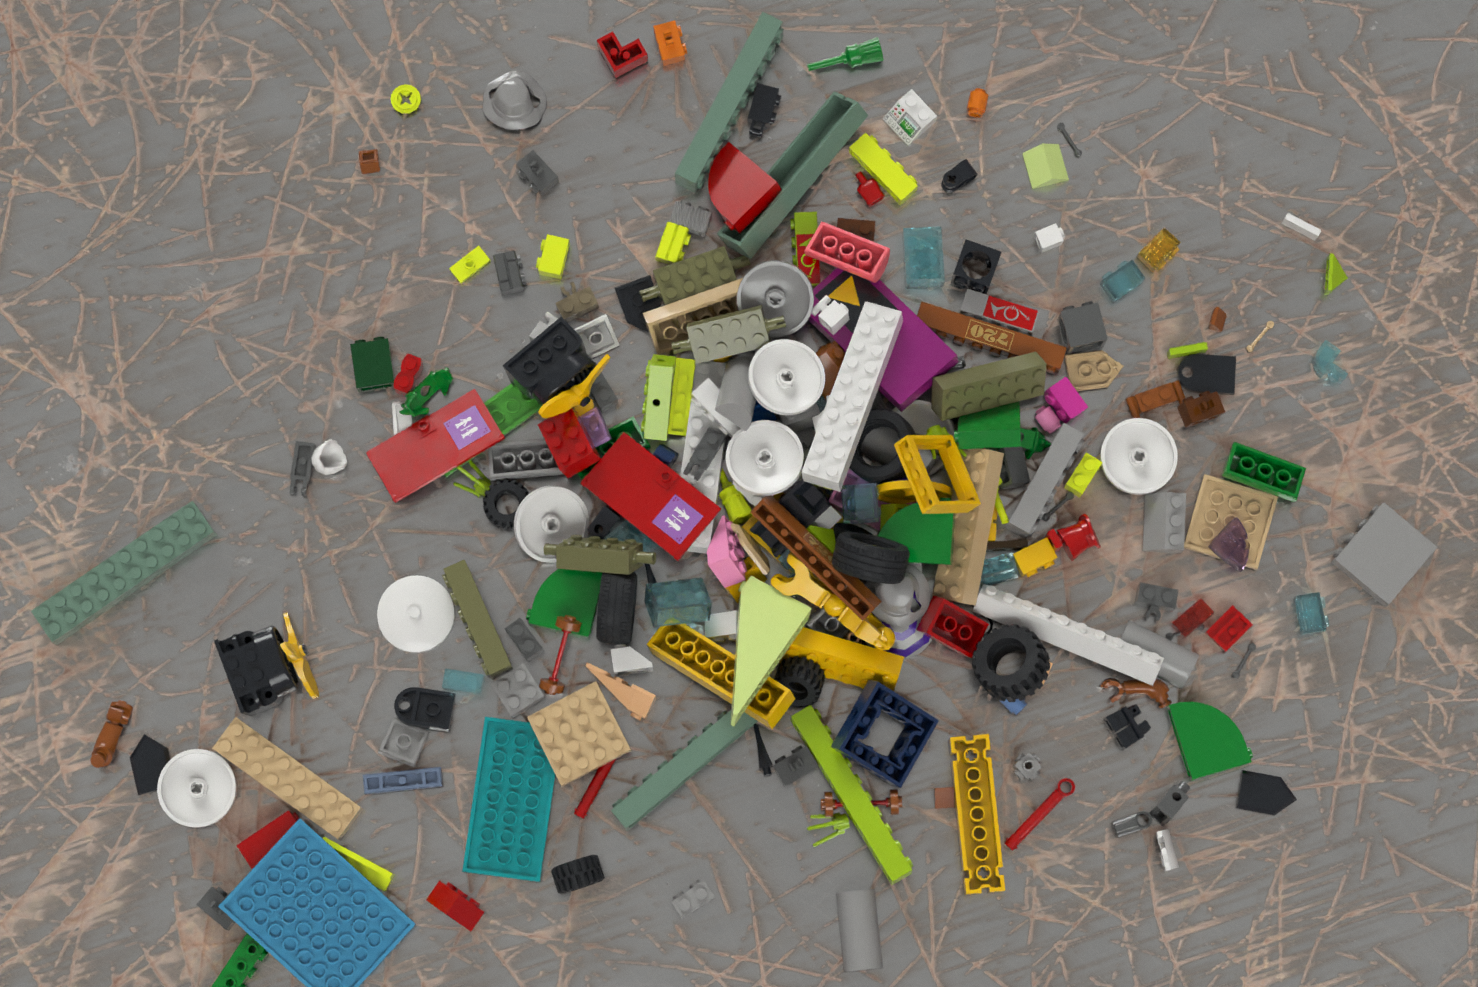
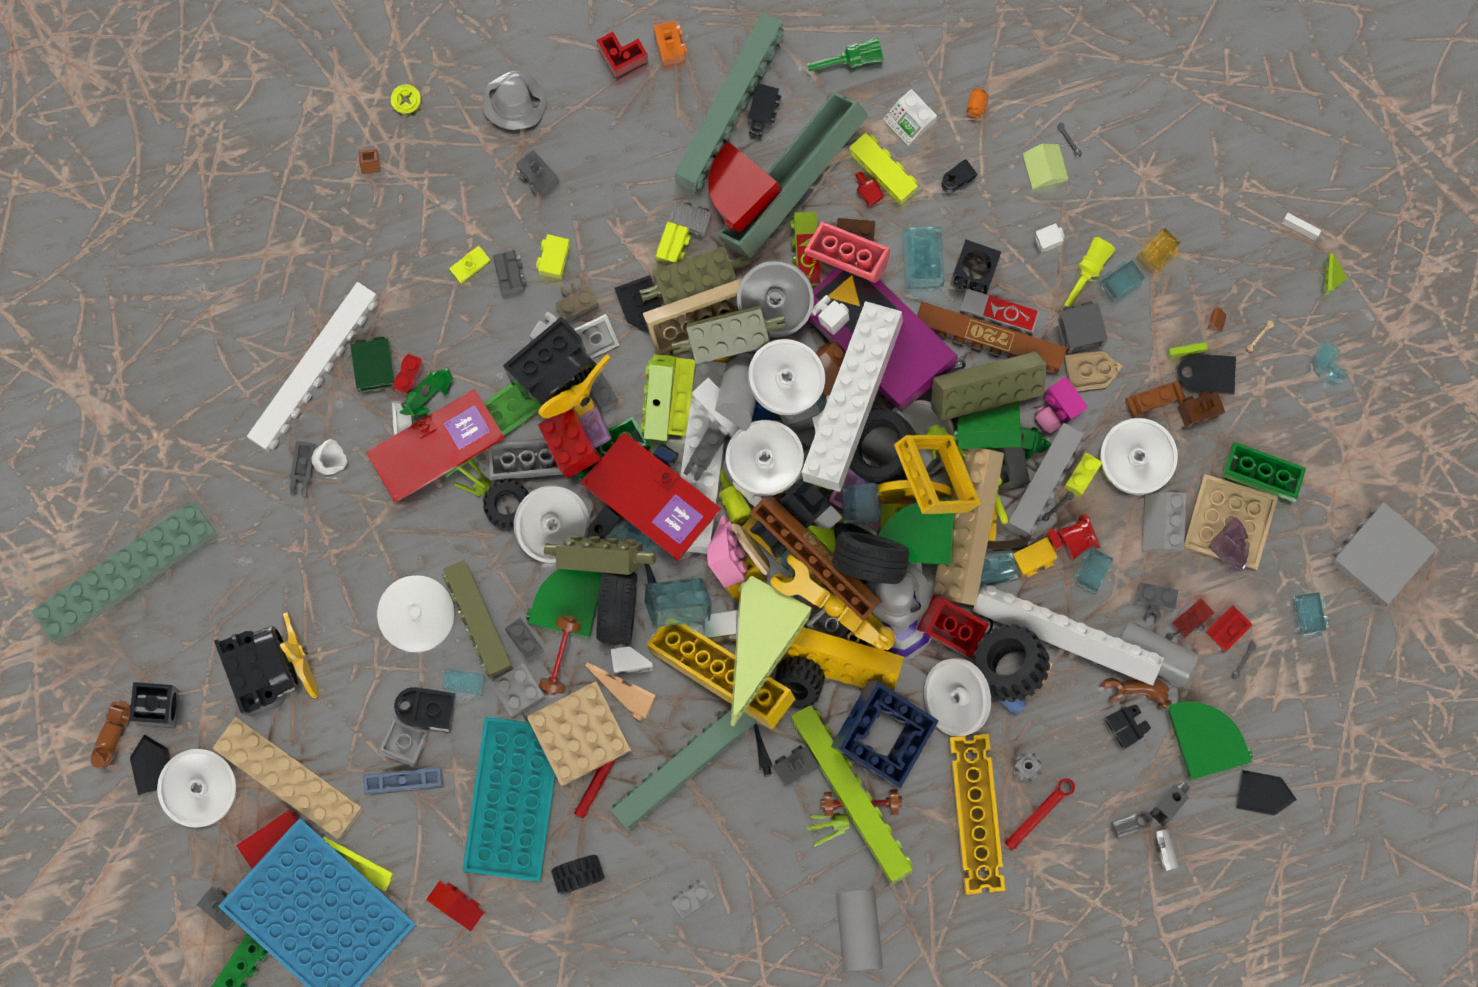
(153, 704): none -> black brick
(312, 367): none -> white brick
(944, 797): dark orange slope -> none
(957, 697): none -> white dish
(1091, 265): none -> neon yellow piece
(1093, 570): none -> clear light blue brick

